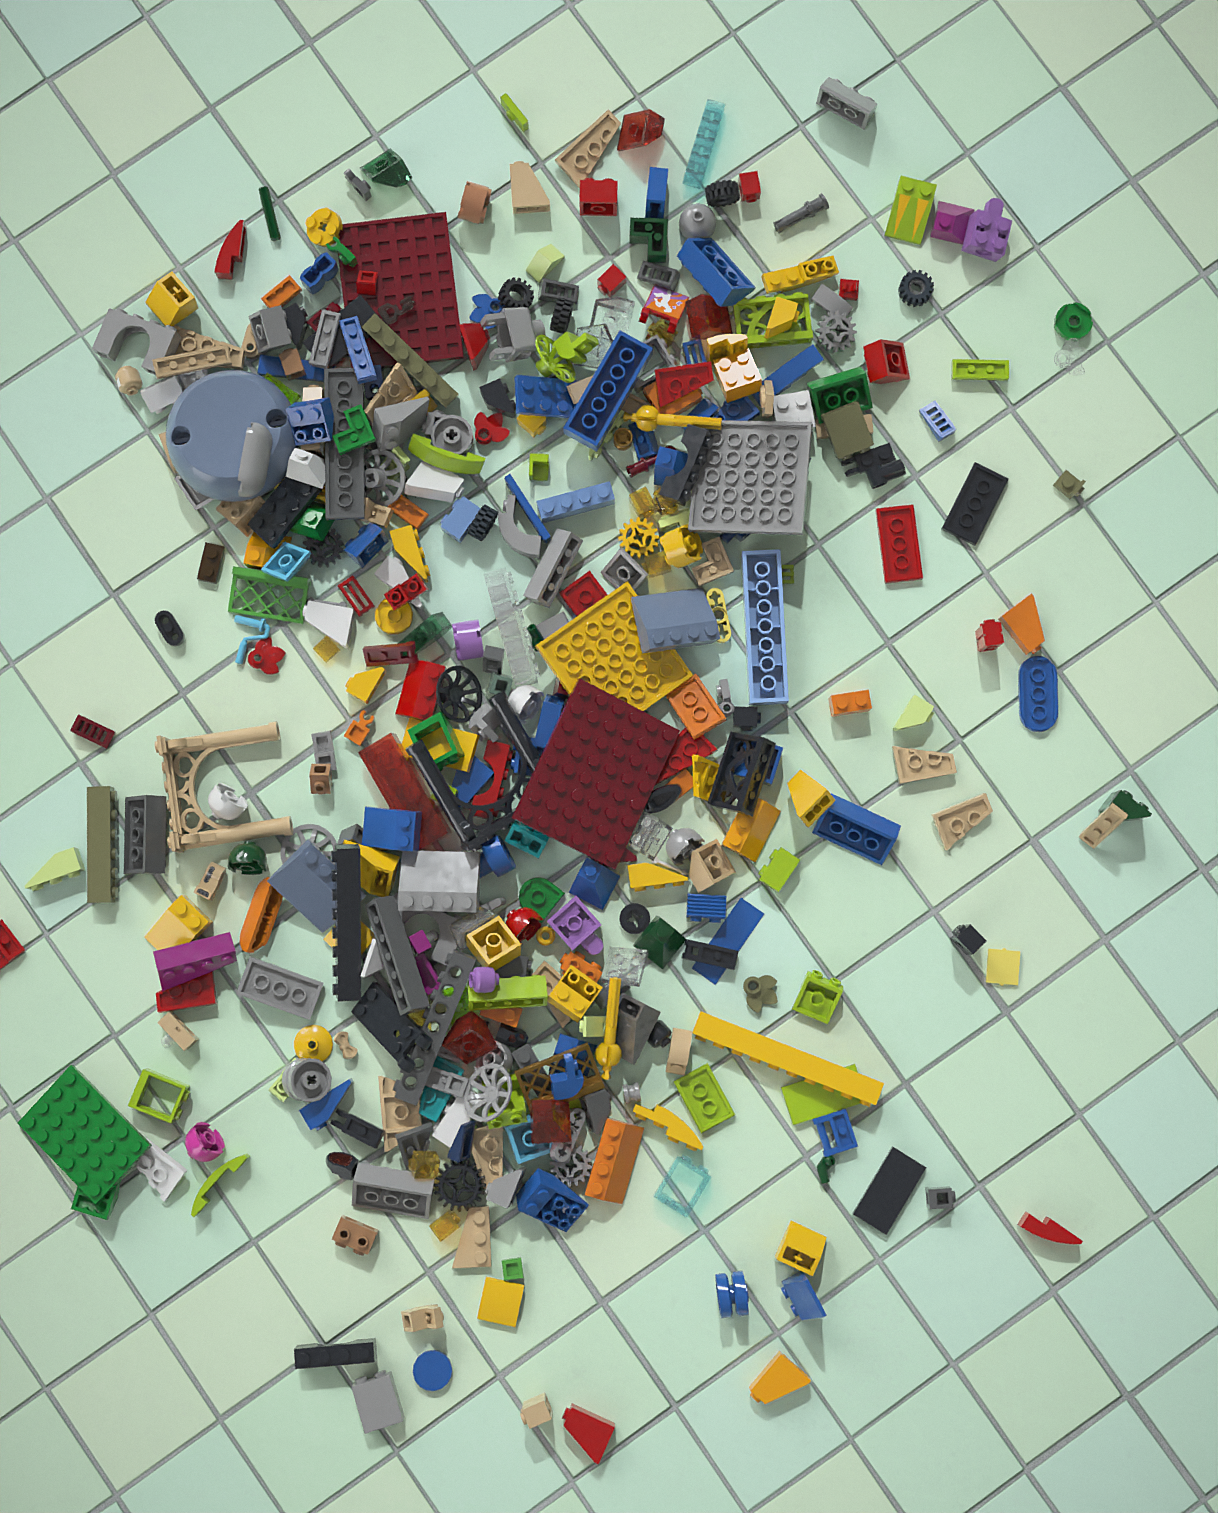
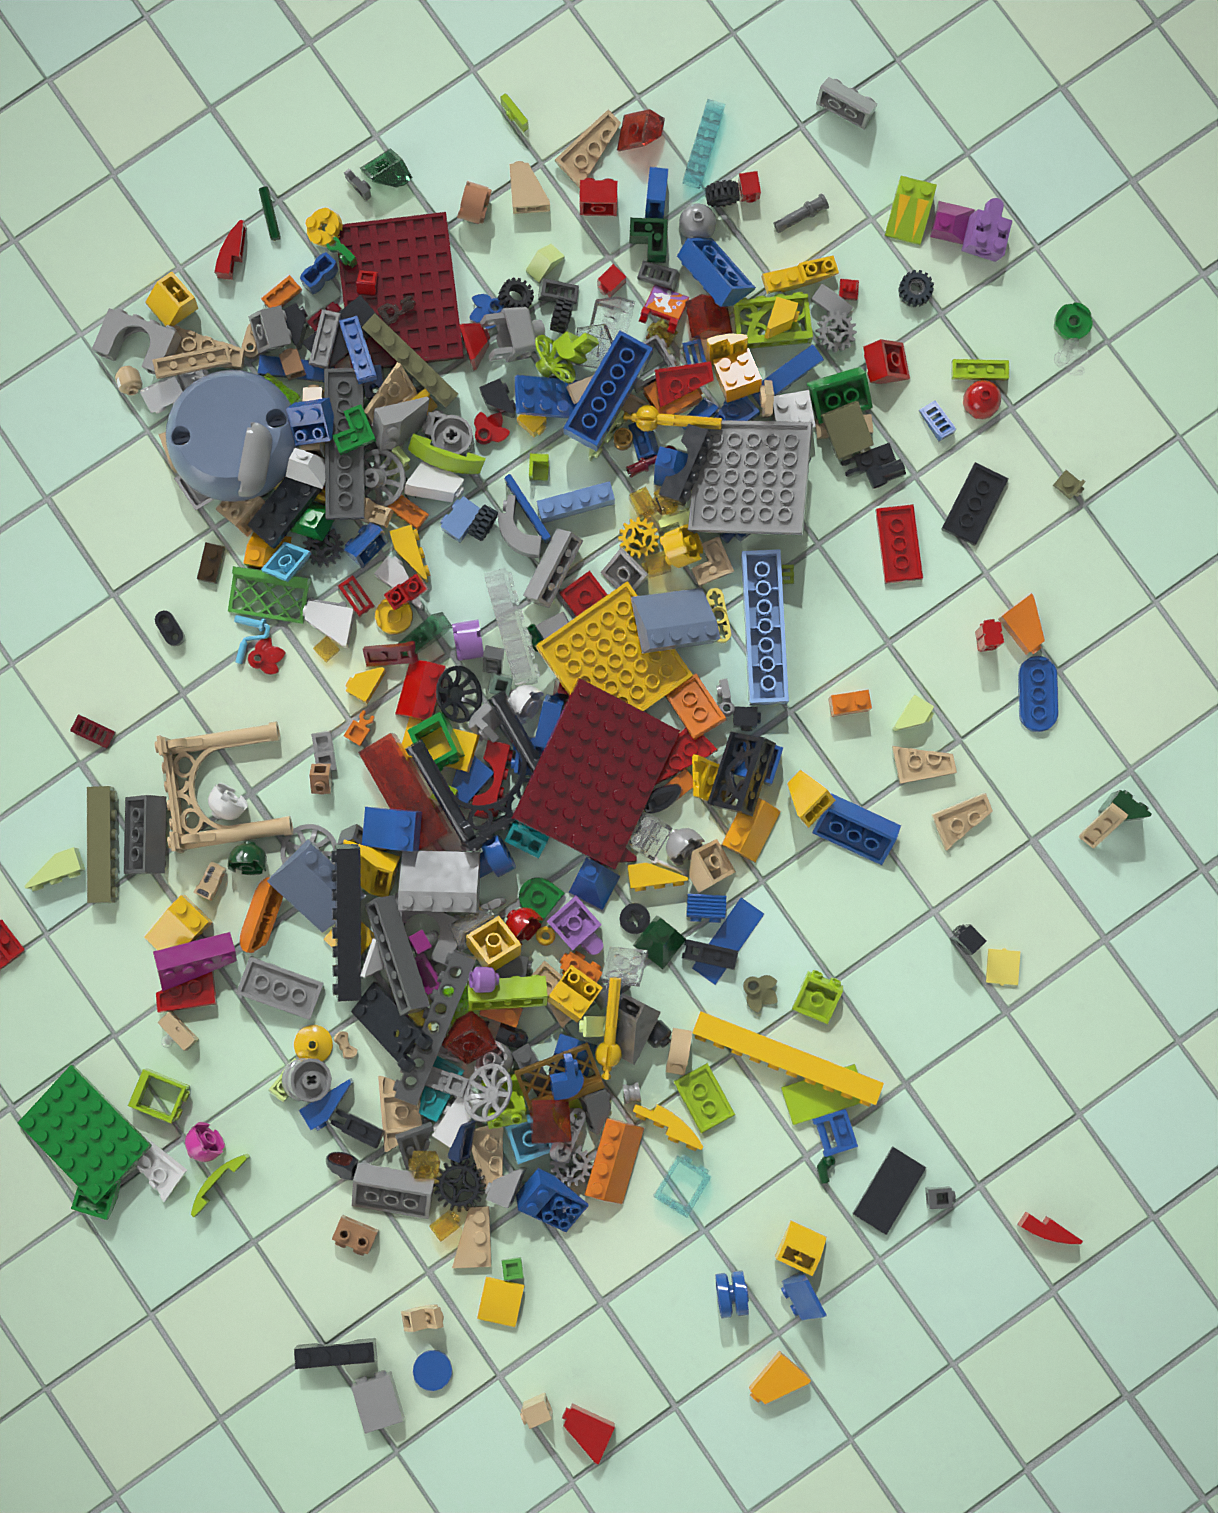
(778, 869): lime brick -> none
(982, 399): none -> red cylinder

